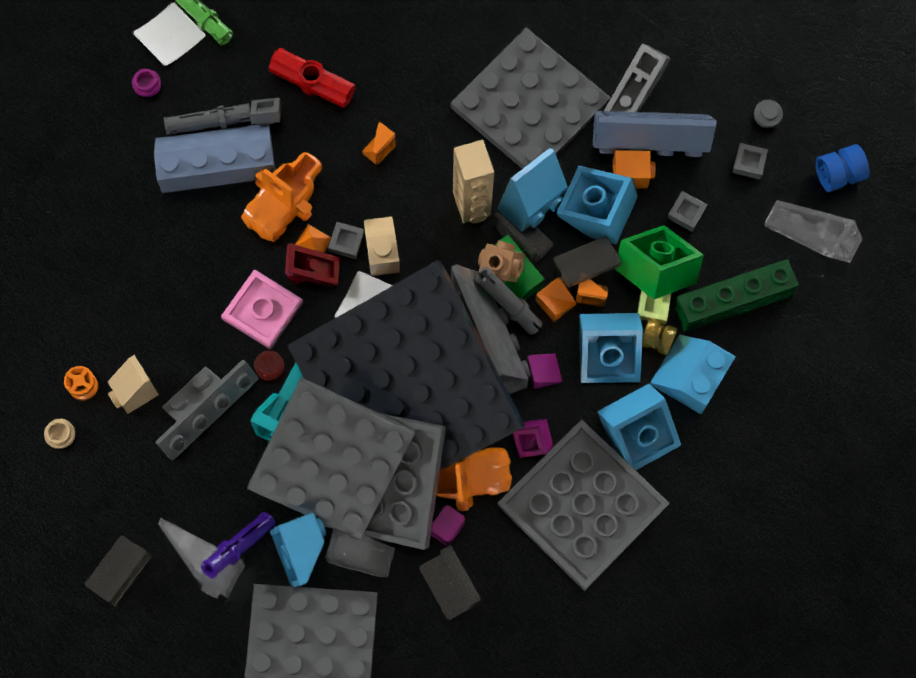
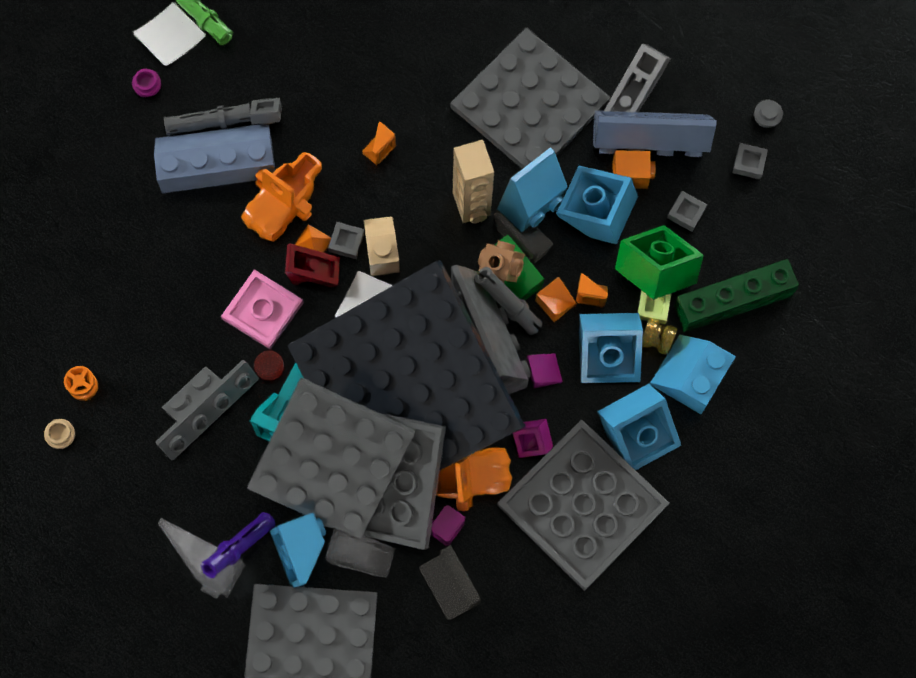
(118, 570): clear smoke panel -> none
(131, 386): tan slope -> none
(326, 85): red piece -> none
(586, 262): clear smoke panel -> none
(817, 230): clear slope -> none
(847, 166): blue wheel -> none

